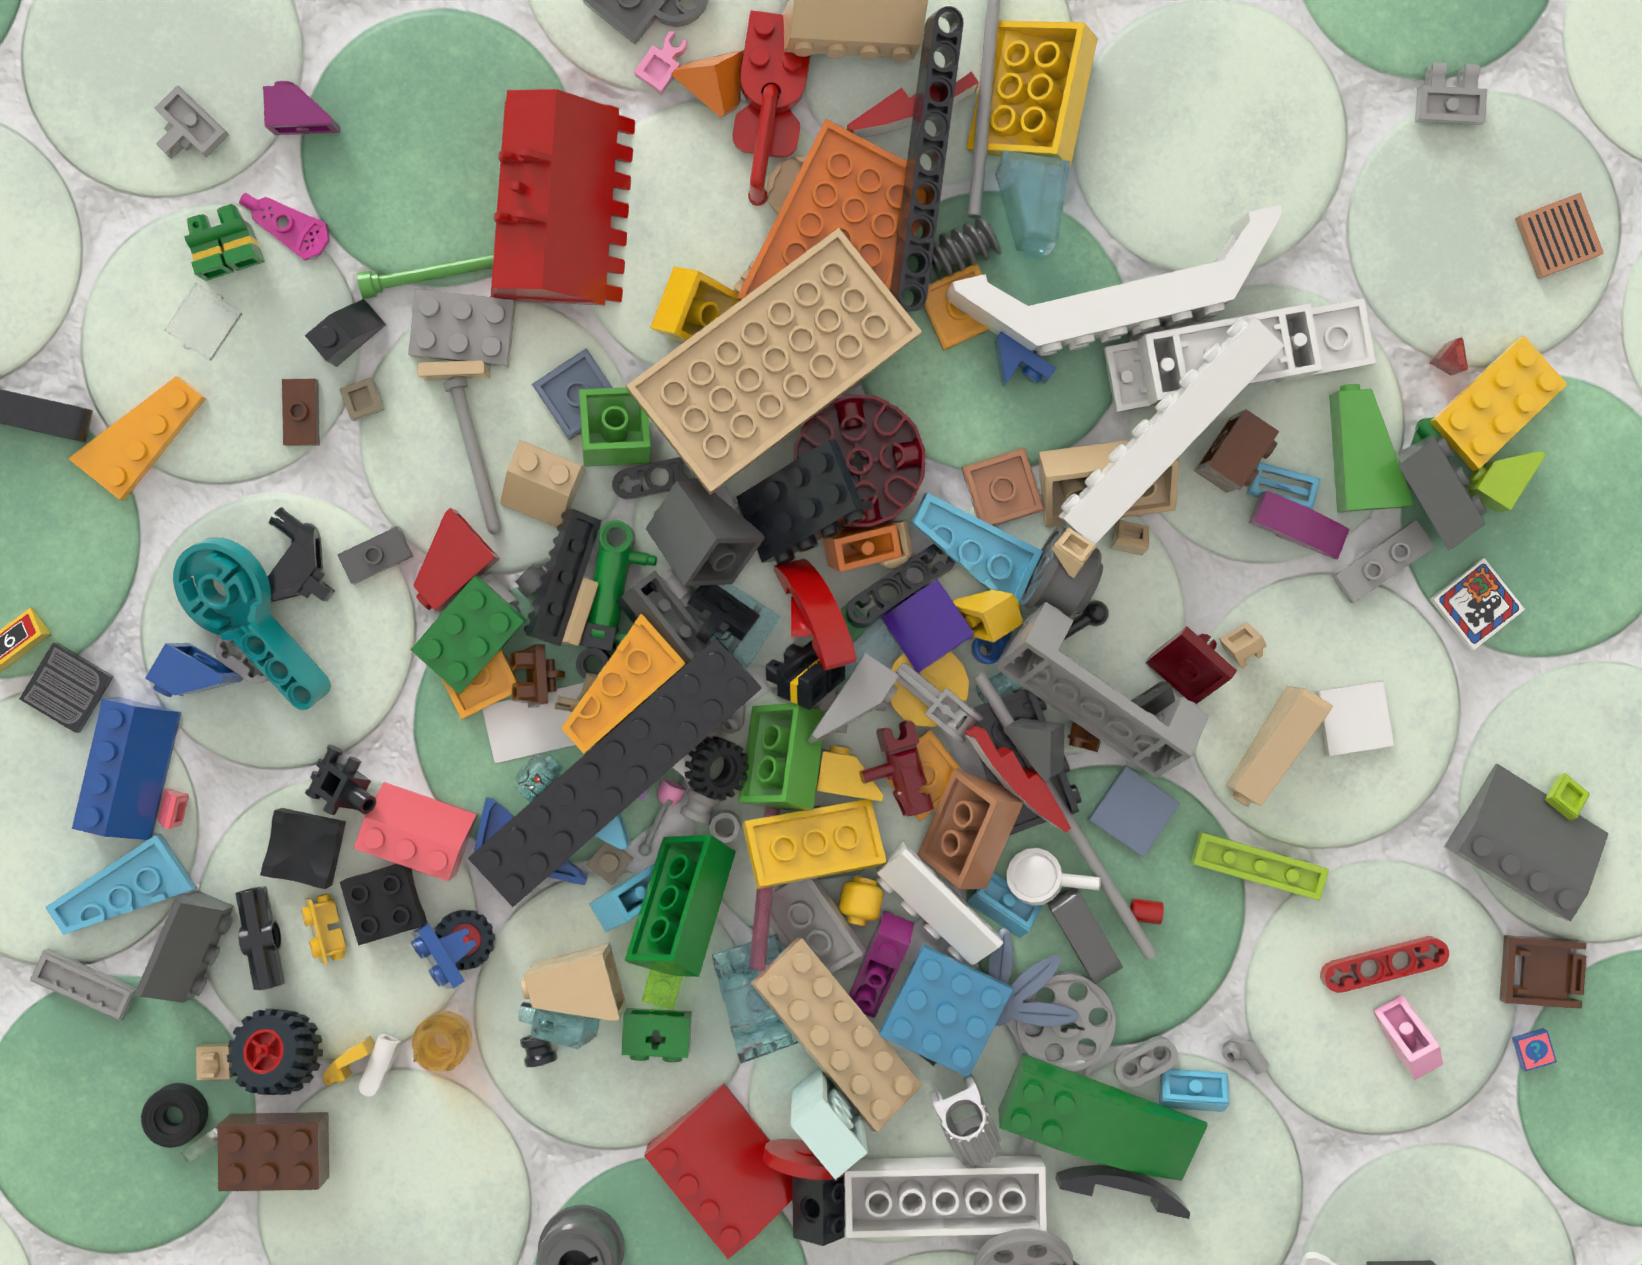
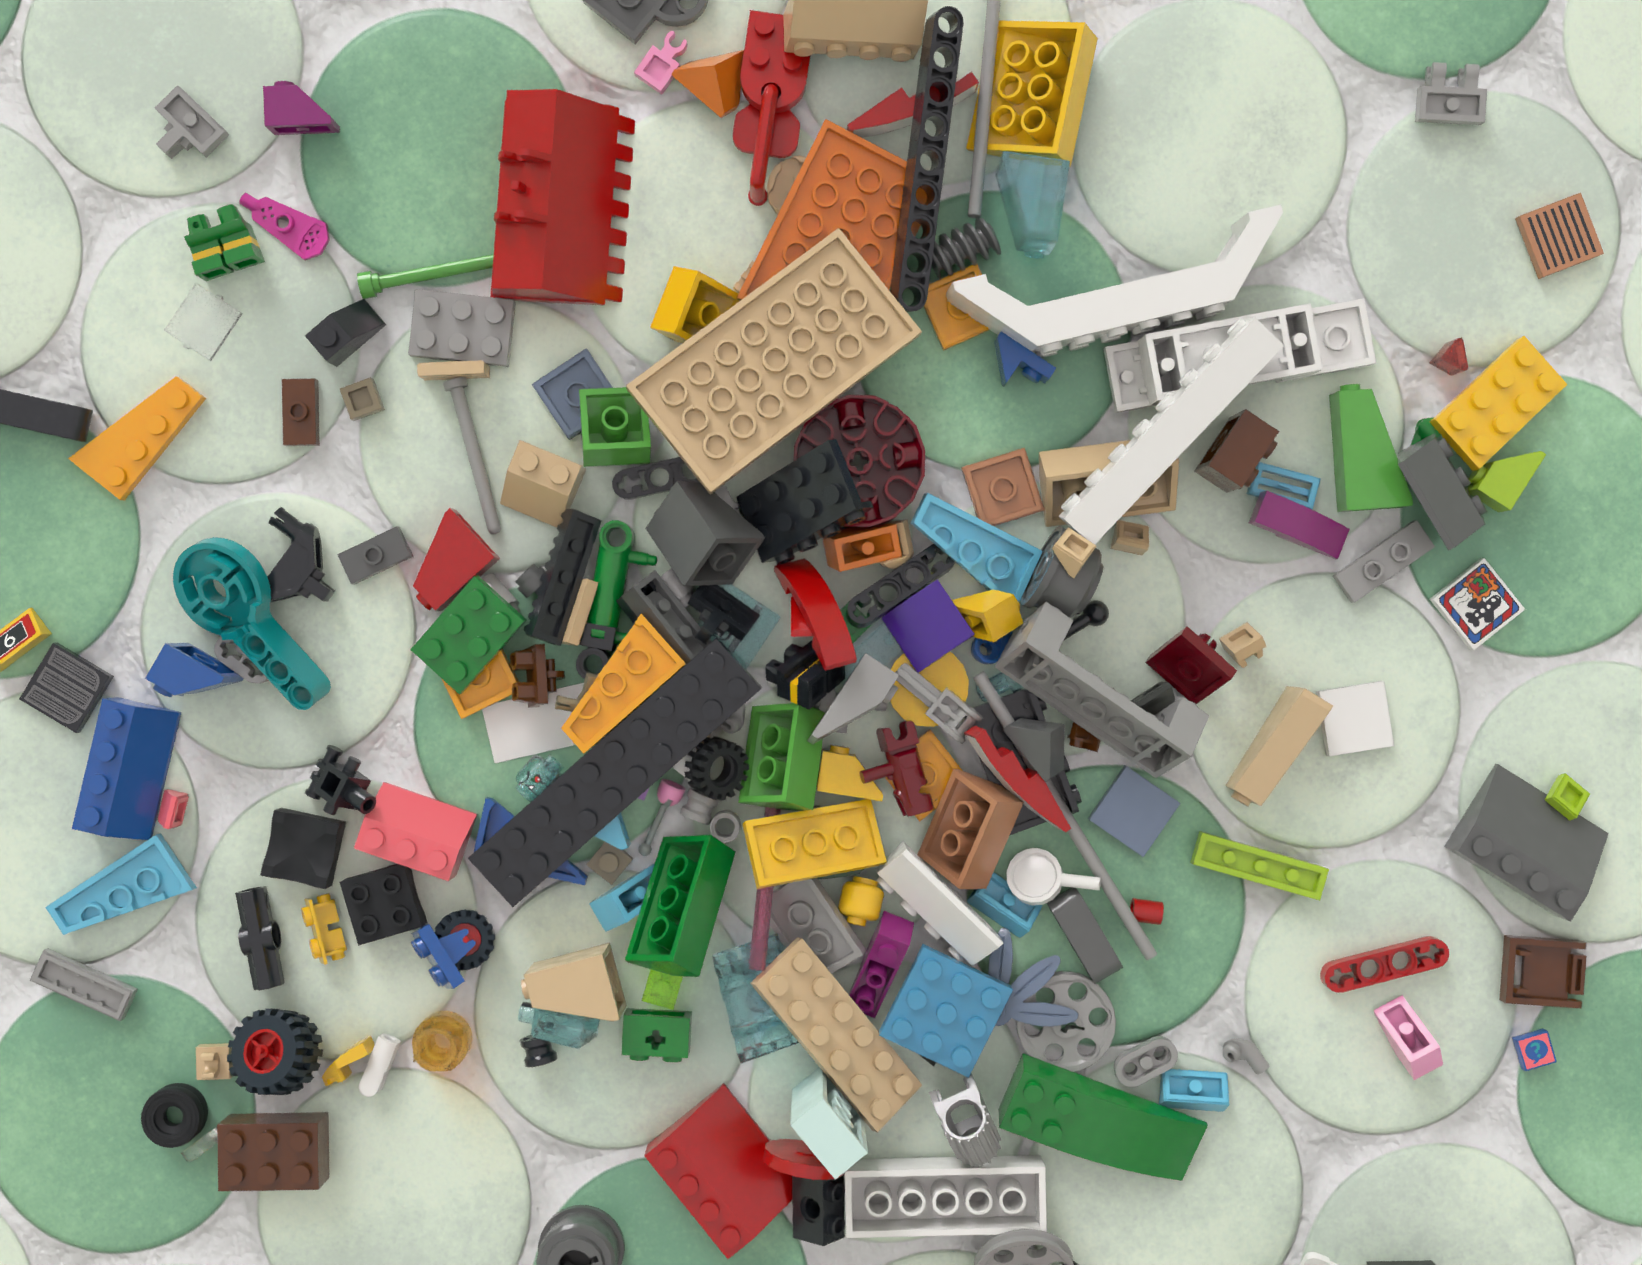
(186, 948): dark grey slope -> none
(1083, 1180): black slope -> none

